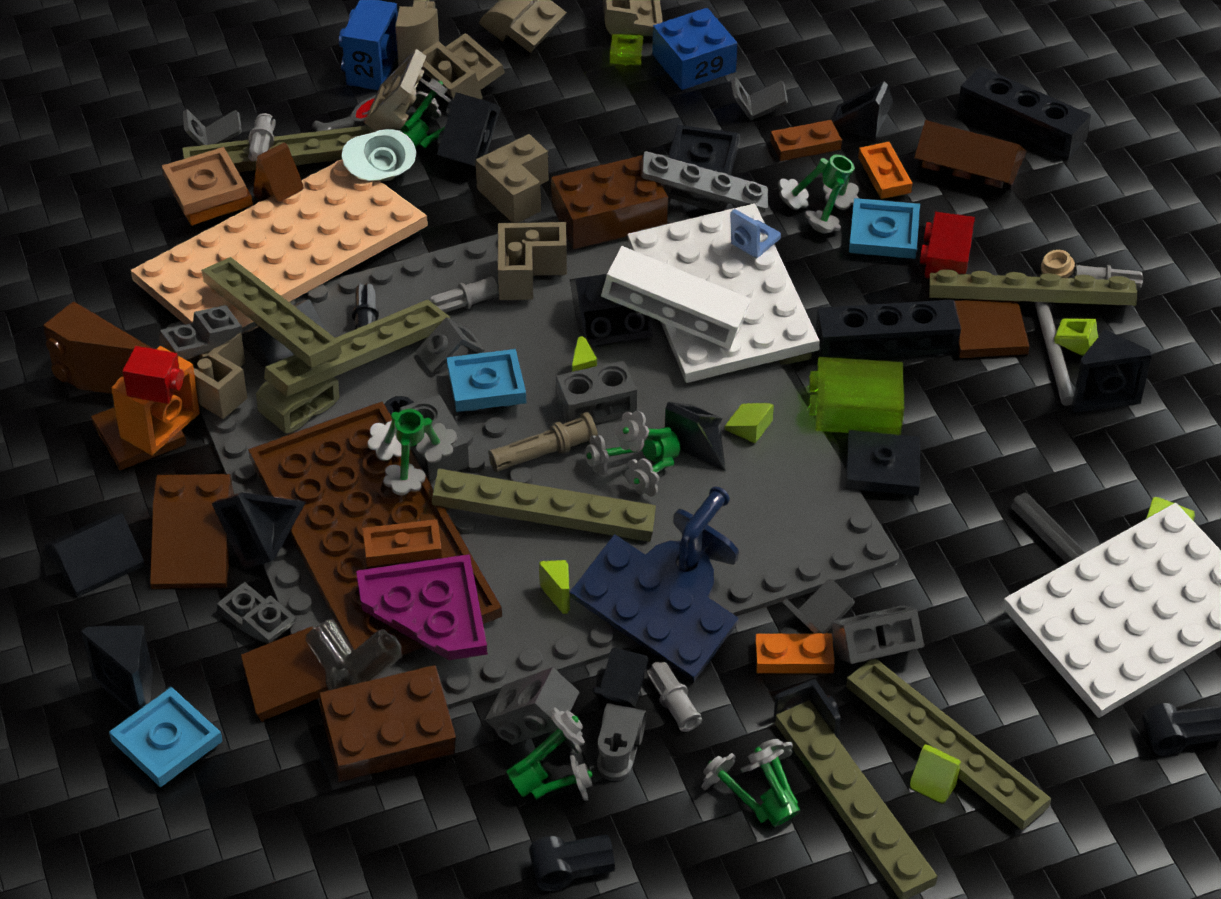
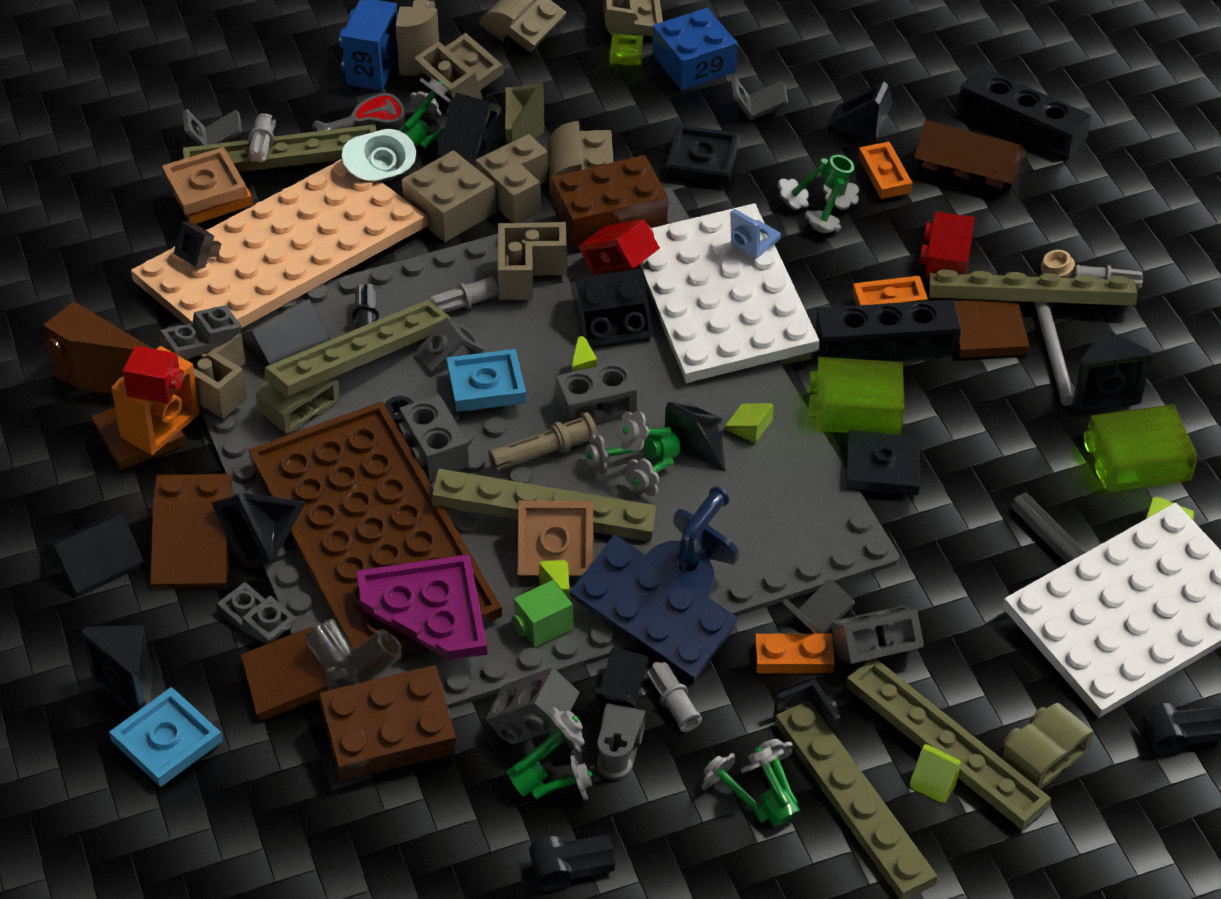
(196, 245): none -> black tile
(272, 312): olive plate -> none
(276, 175): reddish brown slope -> none
(396, 95): dark tan plate -> none
(398, 436): light grey plant -> none
(402, 542): dark orange plate -> none
(450, 195): none -> dark tan brick
(524, 111): none -> olive slope
(543, 613): none -> bright green brick
(554, 533): none -> medium nougat plate
(577, 150): none -> dark tan brick
(619, 247): none -> red brick
(675, 297): white brick -> none
(702, 186): dark grey bracket -> none
(805, 140): dark orange plate -> none
(884, 228): dark azure plate -> none
(889, 291): none -> orange plate
(1047, 744): none -> olive brick
(1077, 334): lime slope -> none
(1141, 448): none -> clear neon green brick

